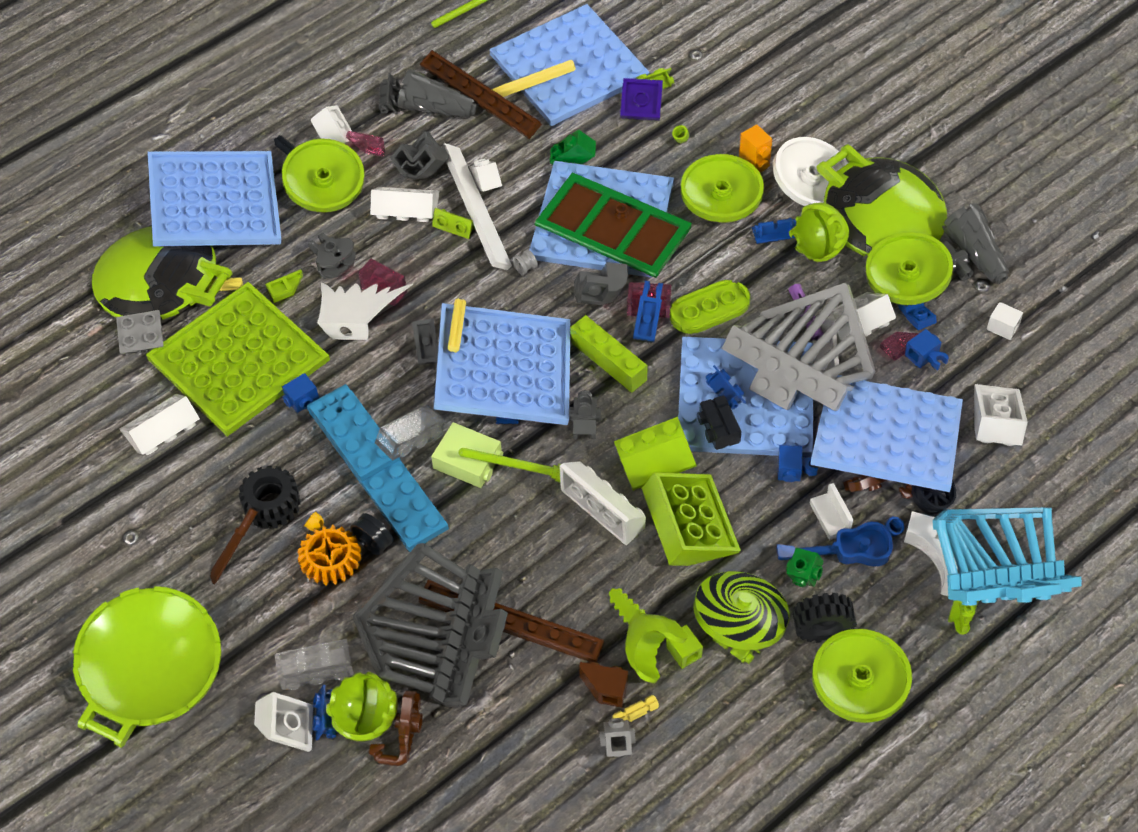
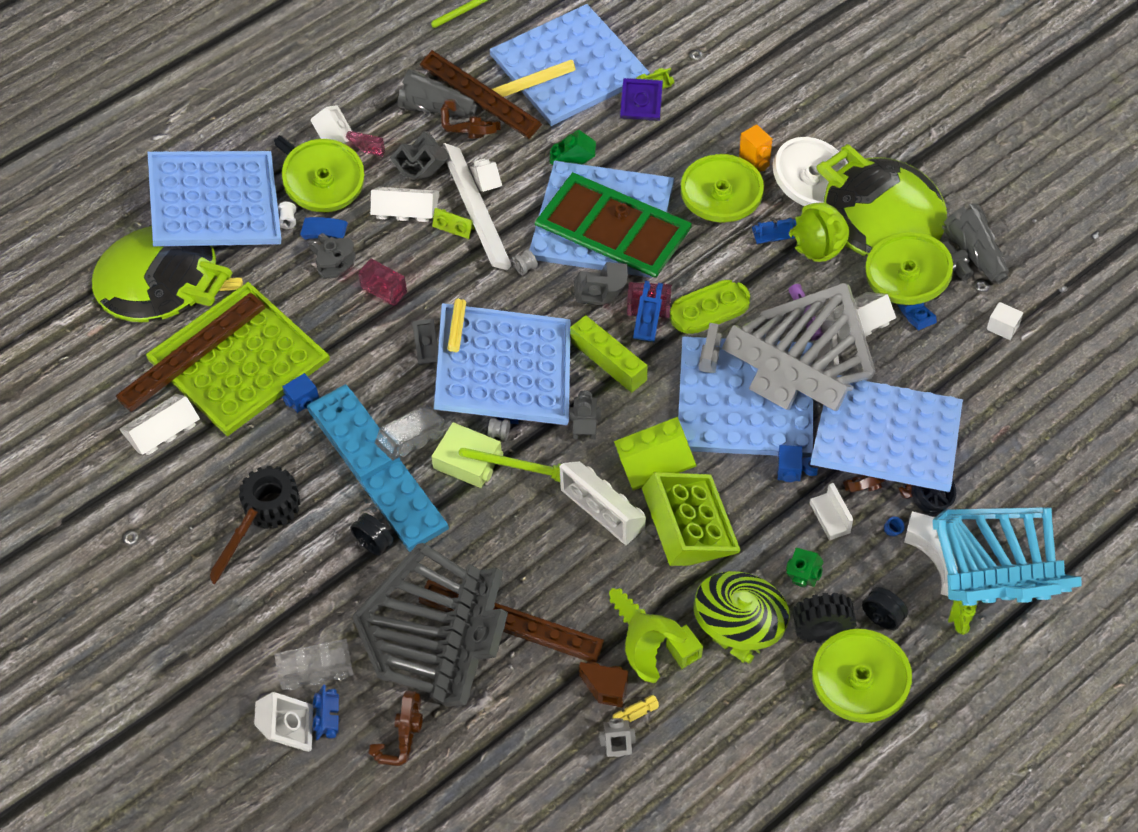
(139, 332): light grey hinge -> none
(144, 660): lime dish -> none
(190, 352): none -> reddish brown tile
(284, 286): lime tile -> none
(287, 213): none -> white bush
(314, 521): yellow hinge -> none
(314, 554): light orange gear -> none
(330, 227): none -> blue slope
(352, 309): white piece -> none
(362, 707): lime piece -> none
(389, 95): dark grey hinge -> none
(474, 127): none -> reddish brown animal
(499, 428): none -> light grey wheel
(680, 134): lime hinge -> none
(709, 351): none -> light grey plate
(719, 381): blue hinge -> none
(719, 422): black brick -> none
(865, 544): blue piece -> none
(885, 608): none -> black wheel
(896, 344): clear pink tile -> none
(925, 349): blue brick -> none
(999, 415): white slope -> none

